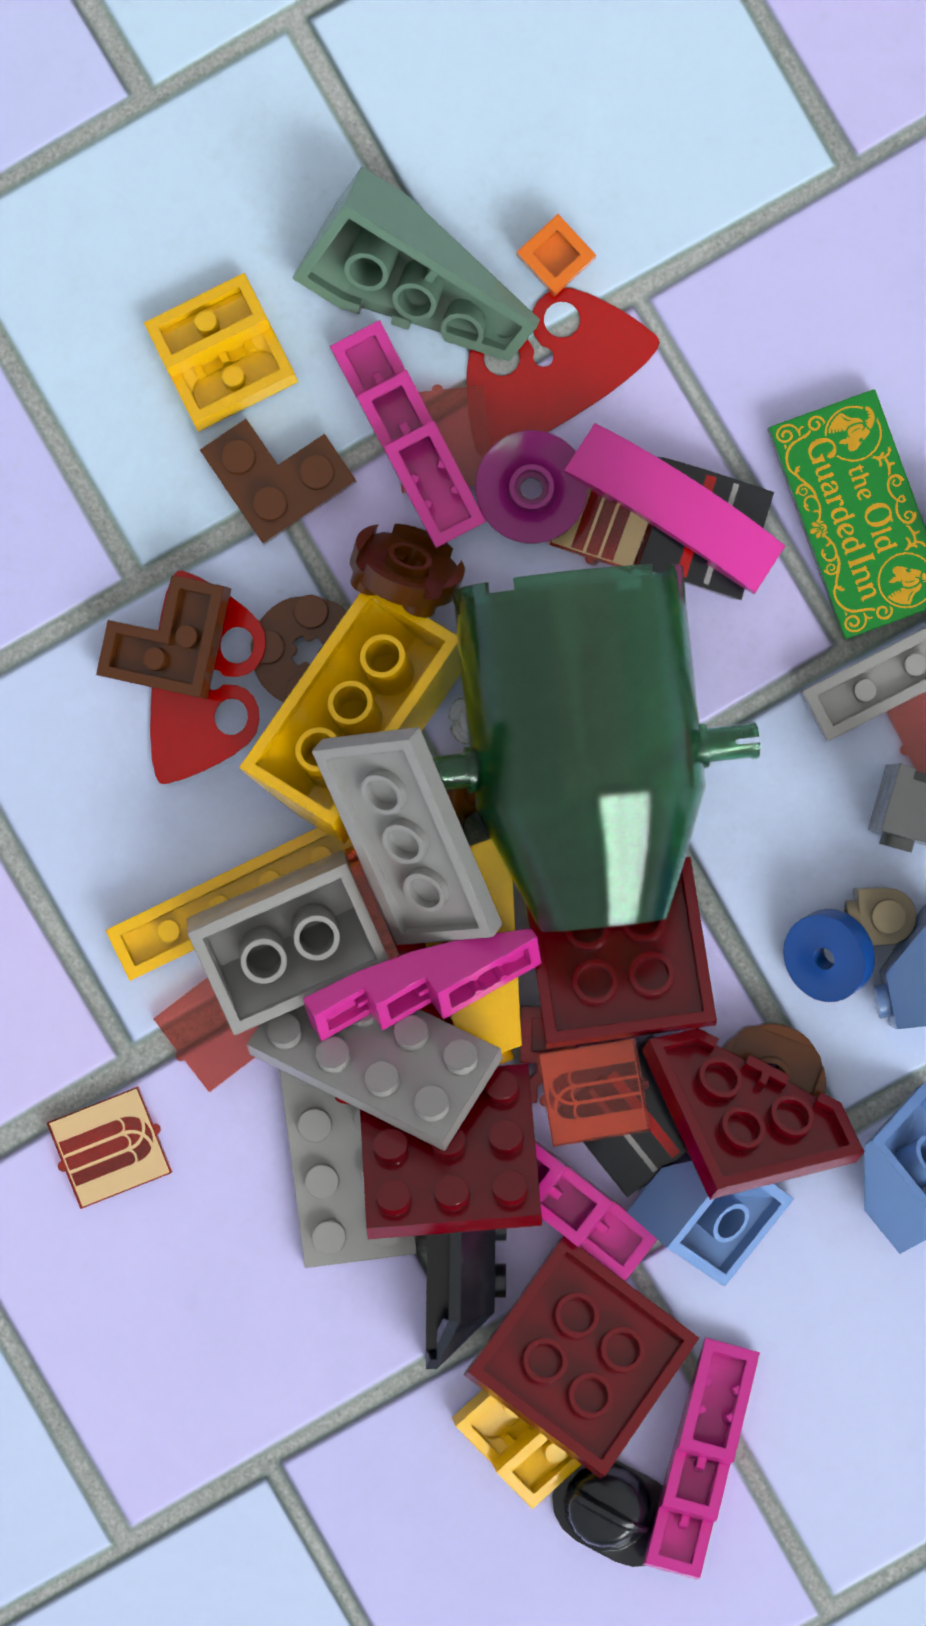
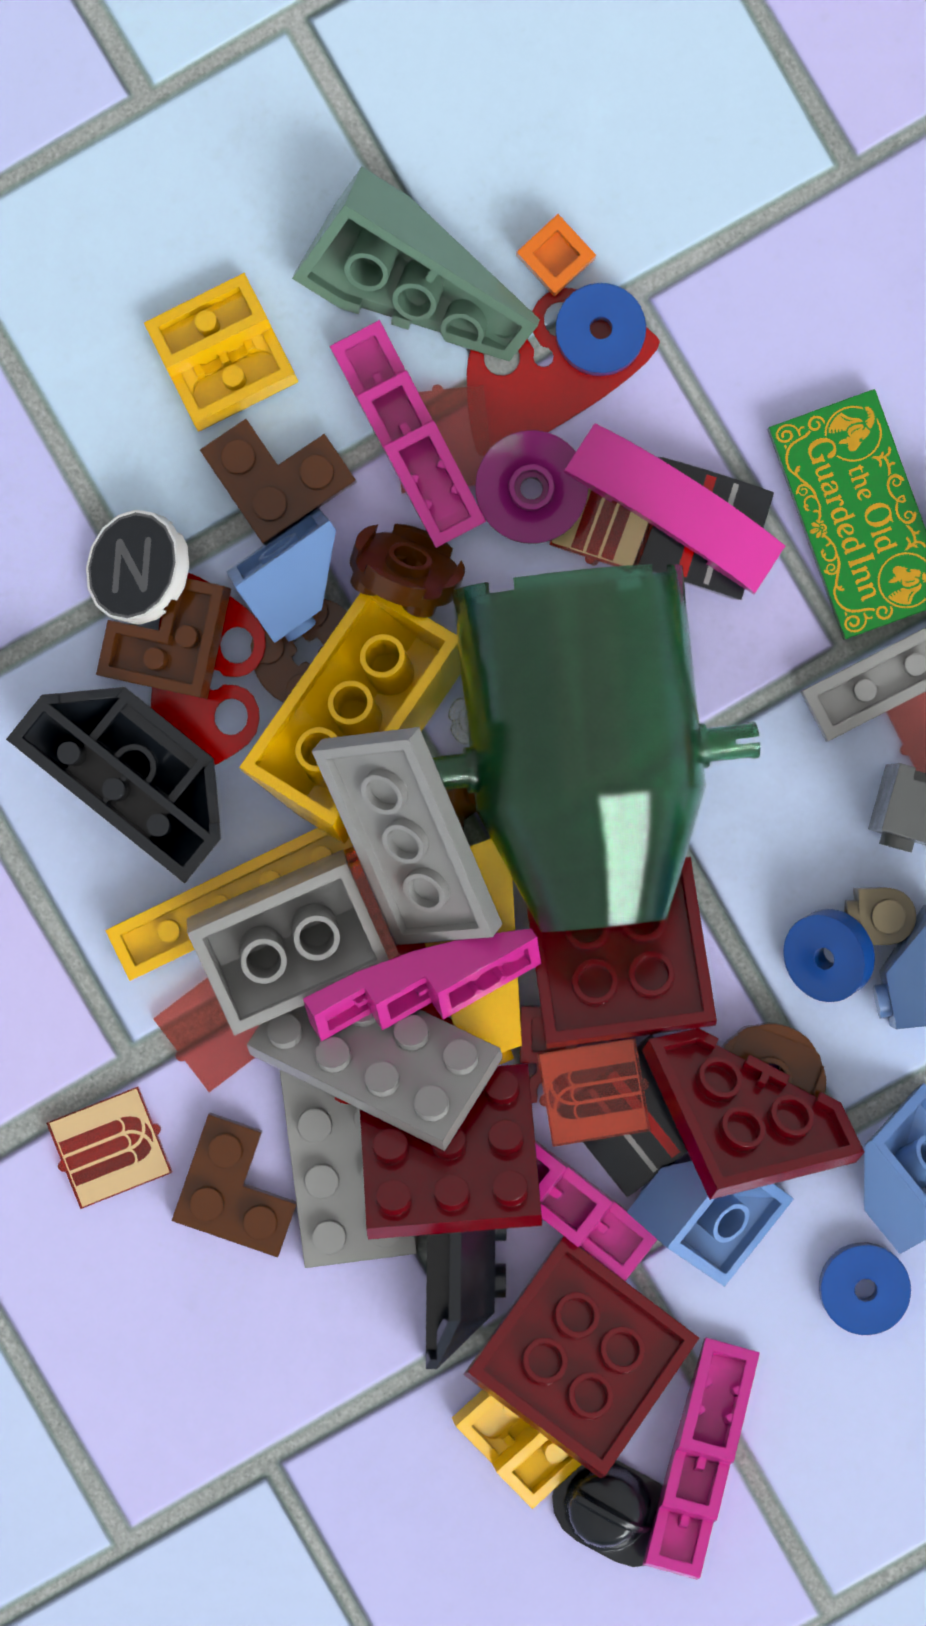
(128, 770): none -> black wedge
(137, 567): none -> tile
(216, 1191): none -> reddish brown plate
(288, 577): none -> medium blue slope
(603, 303): none -> blue piece
(868, 1314): none -> blue piece

